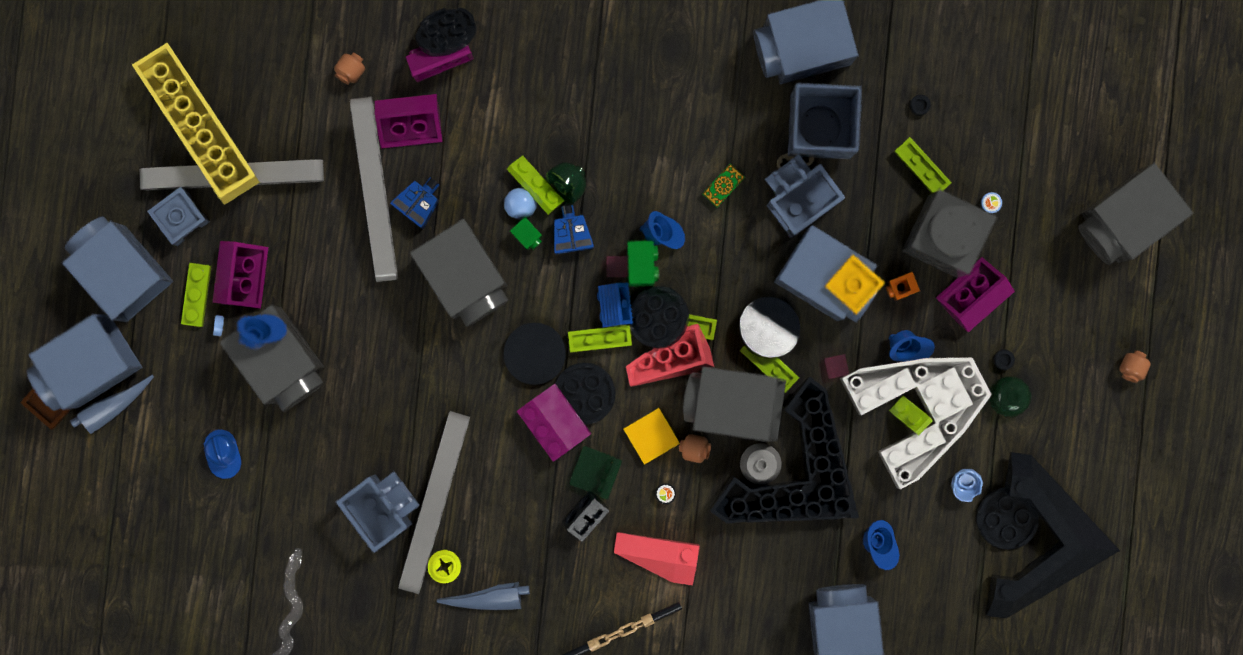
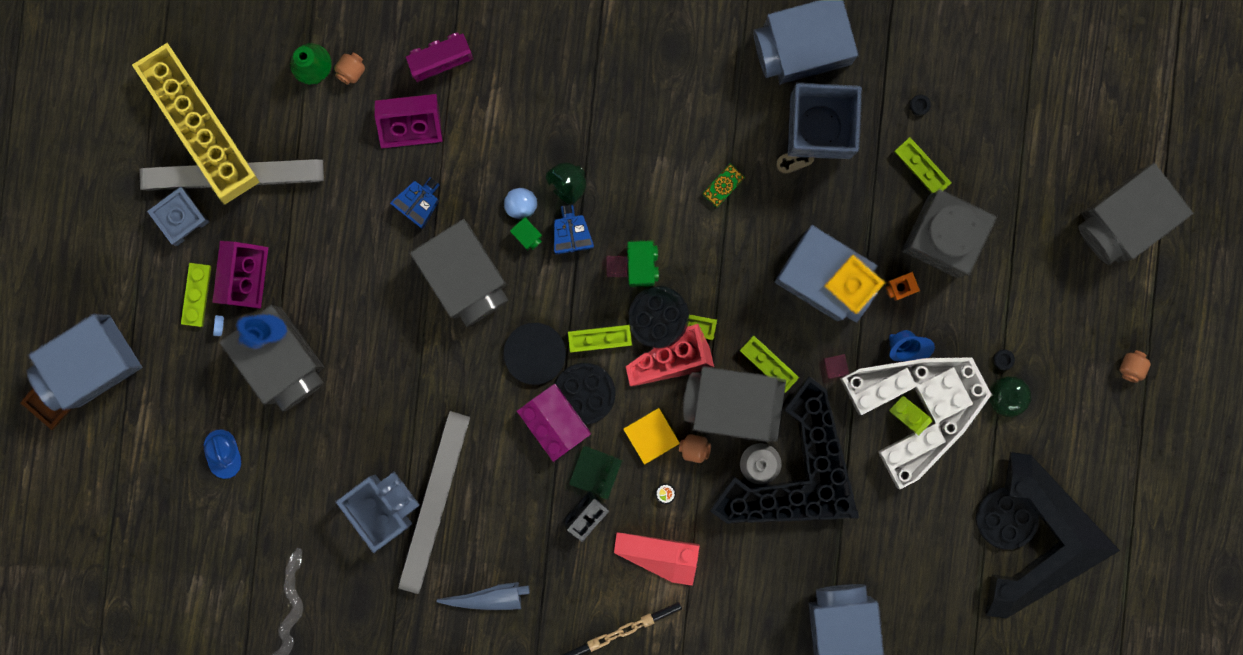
(104, 410): sand blue piece -> none
(115, 268): sand blue container -> none
(310, 63): none -> green cone
(374, 189): light grey beam -> none
(435, 562): neon yellow gear -> none
(446, 31): black tile -> none
(535, 184): lime plate -> none
(614, 304): blue brick -> none
(663, 231): blue piece -> none
(769, 327): tile -> none
(801, 195): sand blue piece -> none
(881, 543): blue piece -> none
(966, 485): light blue hair -> none
(975, 295): magenta slope -> none
(991, 202): tile -> none

